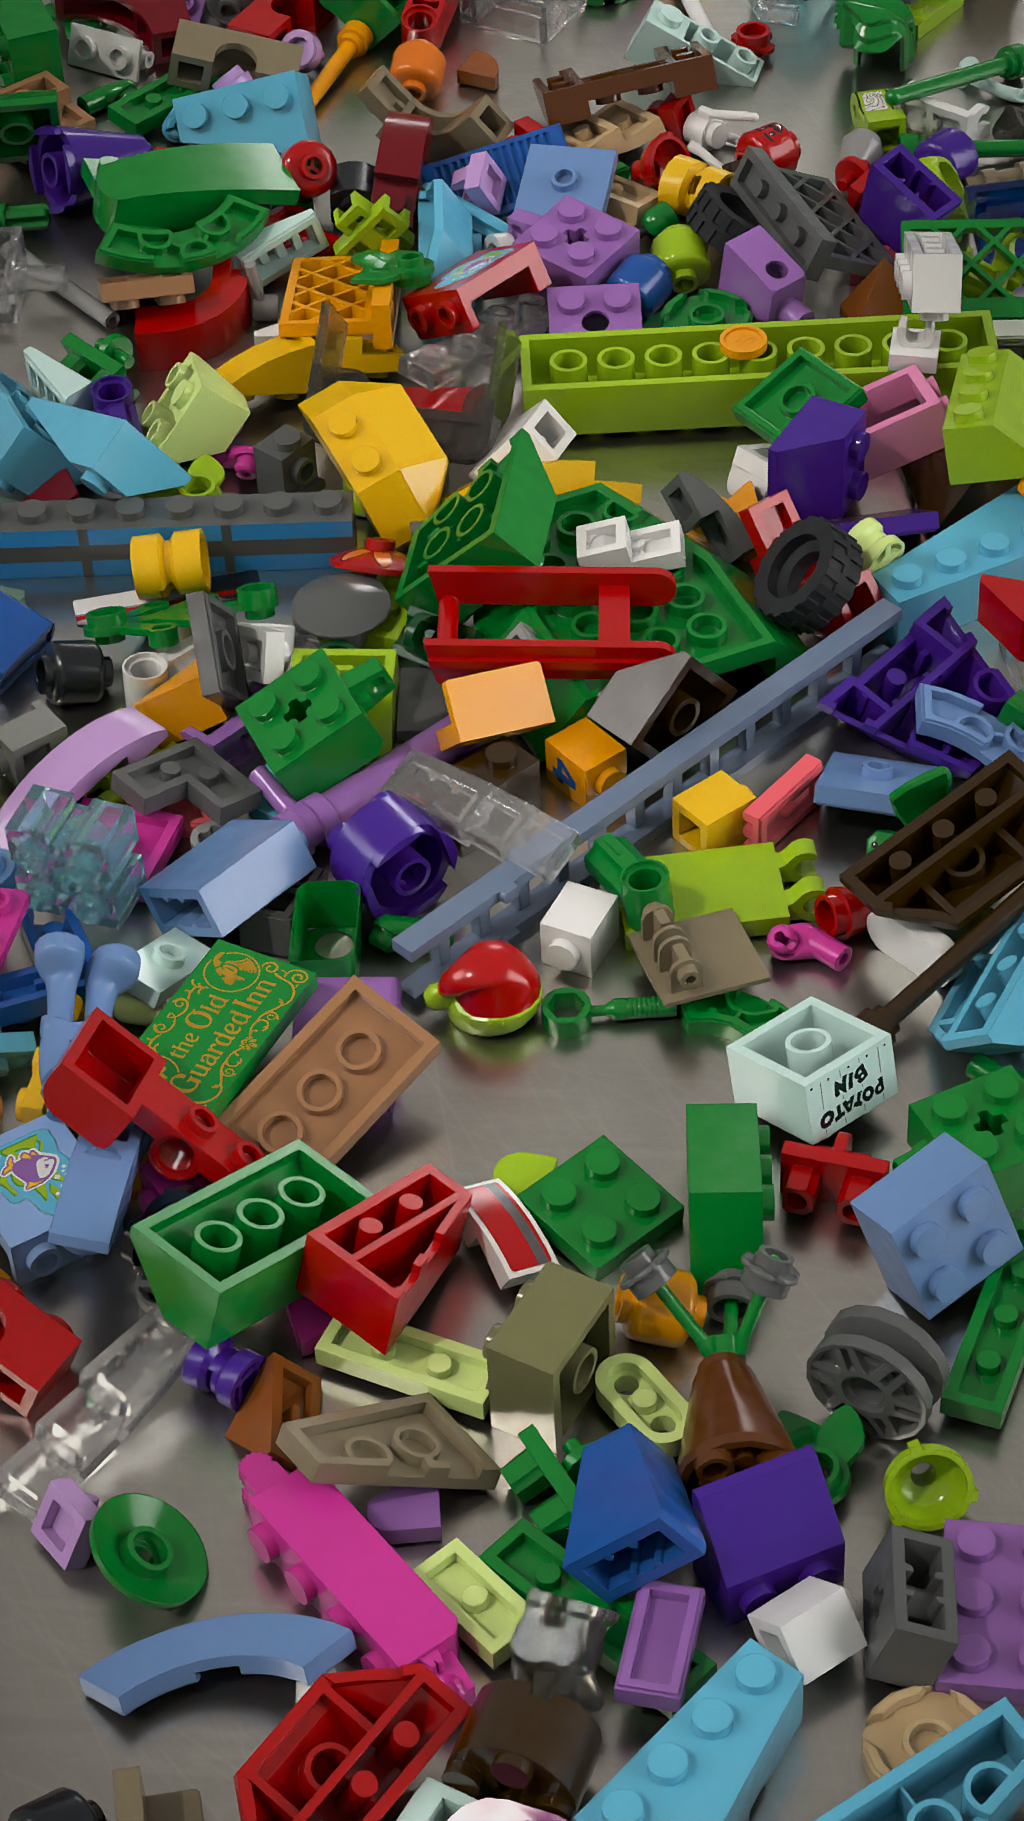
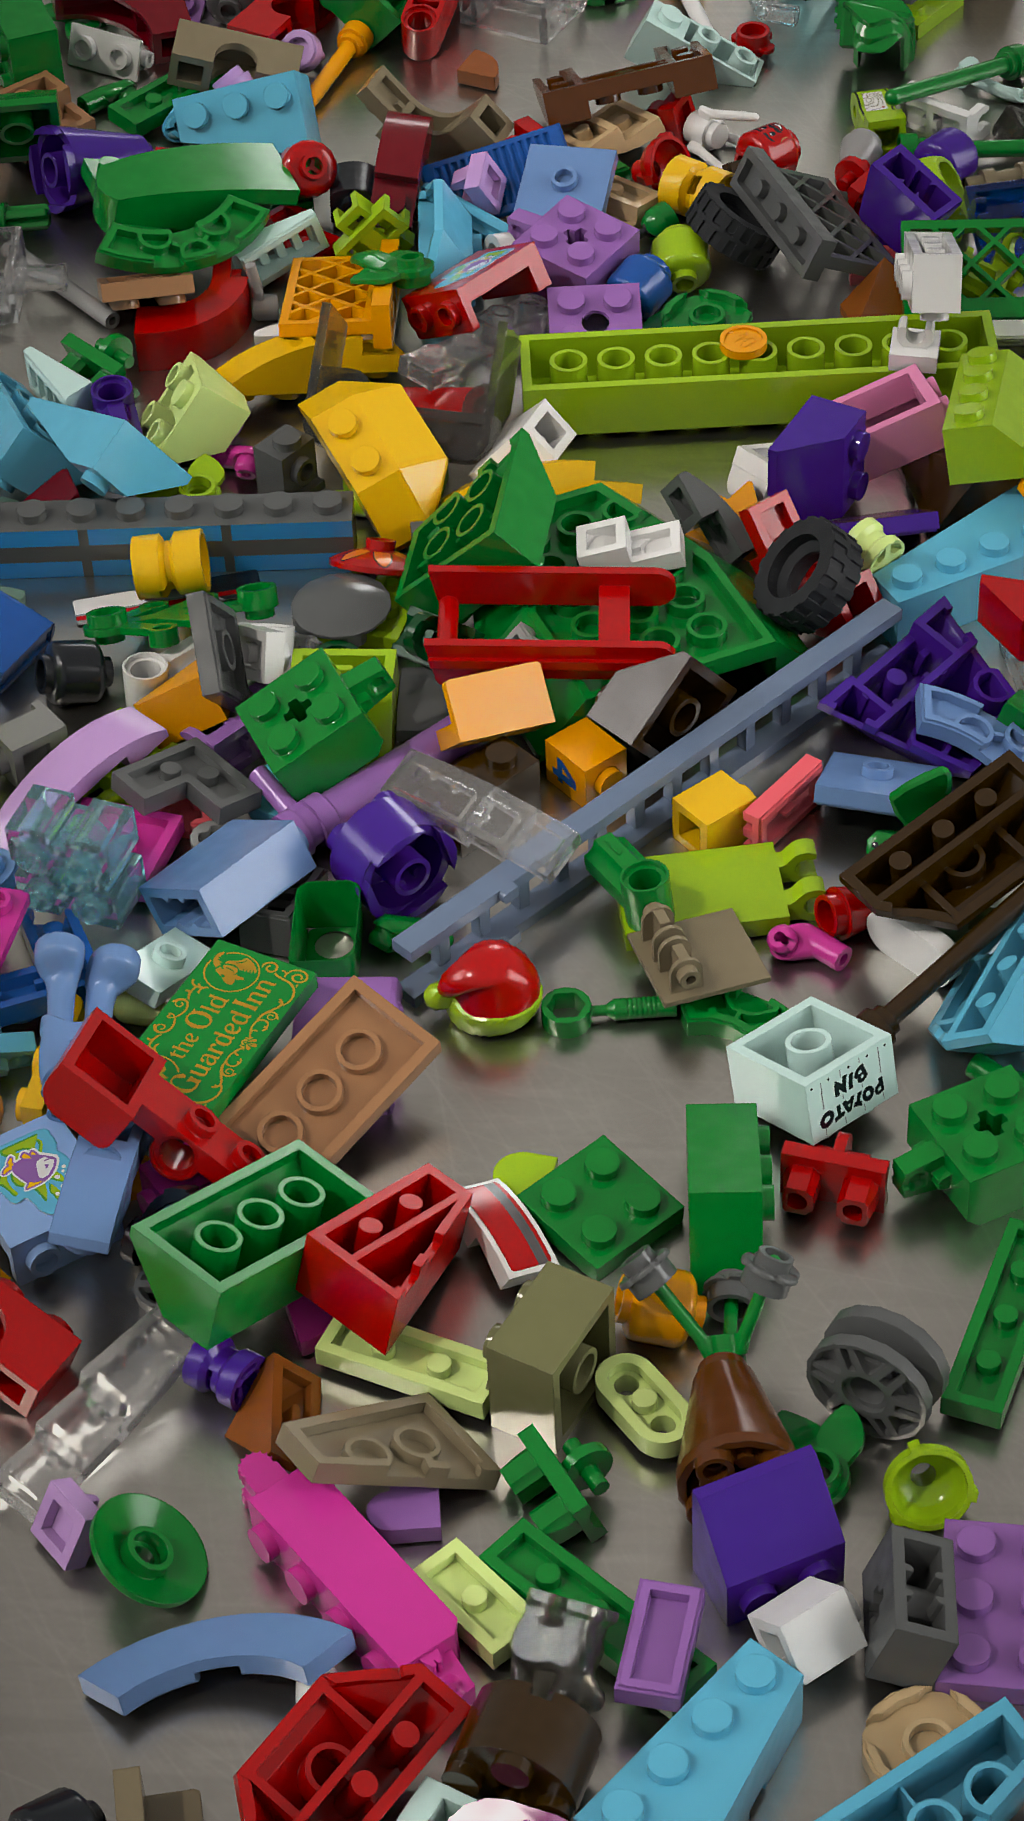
(419, 68): orange head -> none
(579, 929): white brick -> none
(629, 1516): blue slope -> none
(764, 277): medium lavender torso -> none
(787, 389): green plate -> none
(937, 1225): medium blue brick -> none

